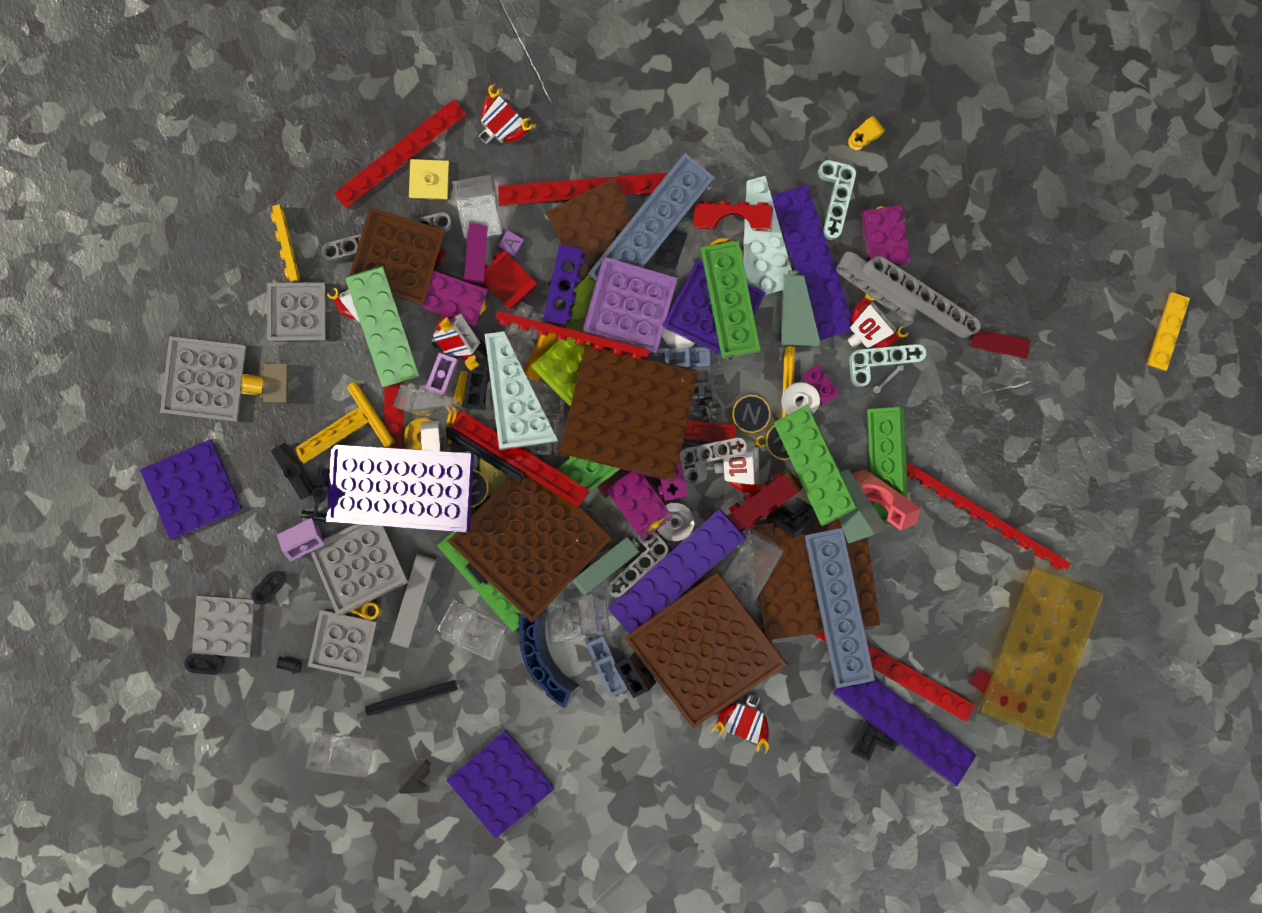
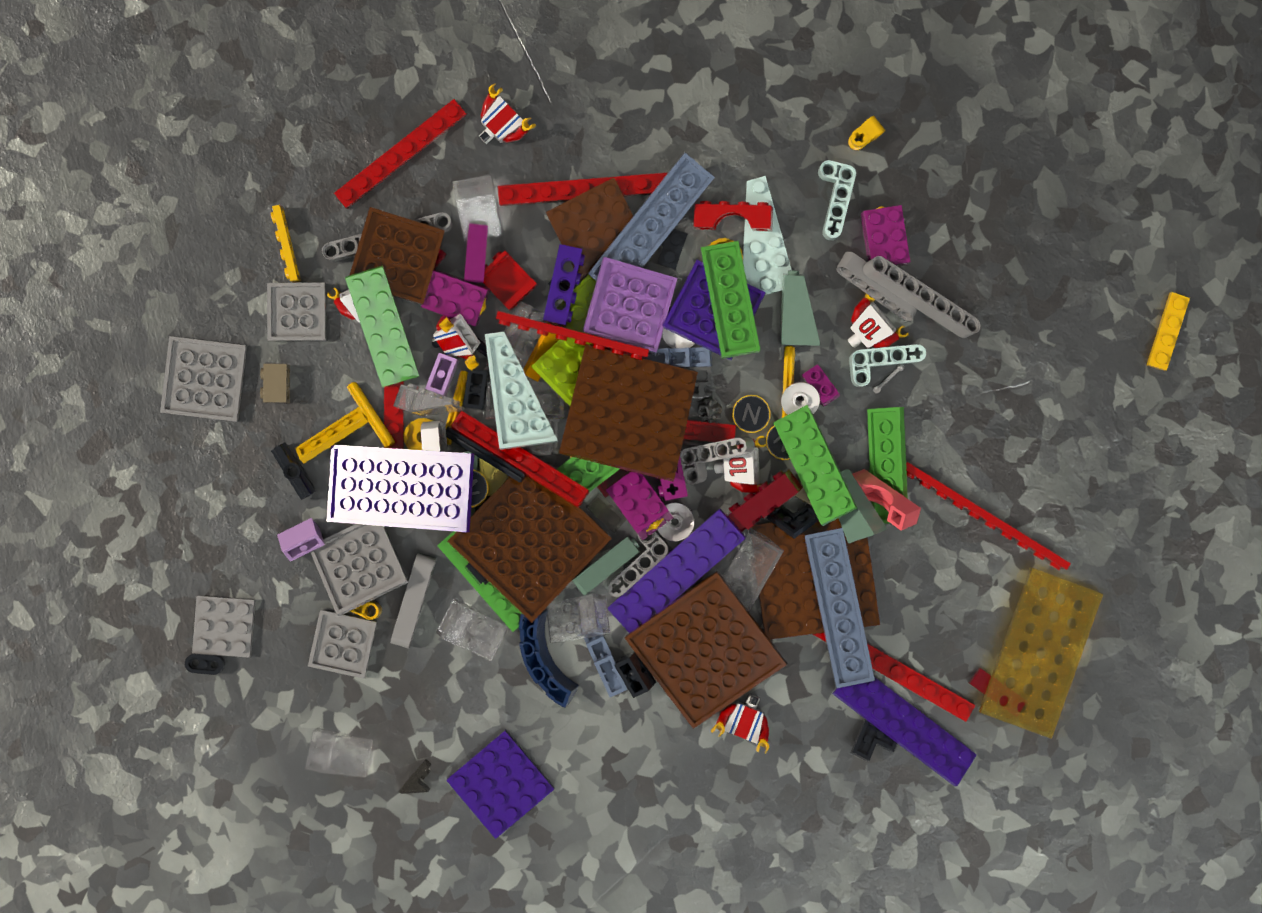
(190, 489): dark purple plate -> none
(251, 384): yellow piece -> none
(268, 587): black plate -> none
(289, 665): black pin -> none
(318, 496): black pin -> none
(410, 698): black axle -> none
(429, 179): light yellow plate -> none
(511, 243): medium lavender tile -> none
(813, 260): dark purple plate -> none
(1000, 344): dark red tile -> none

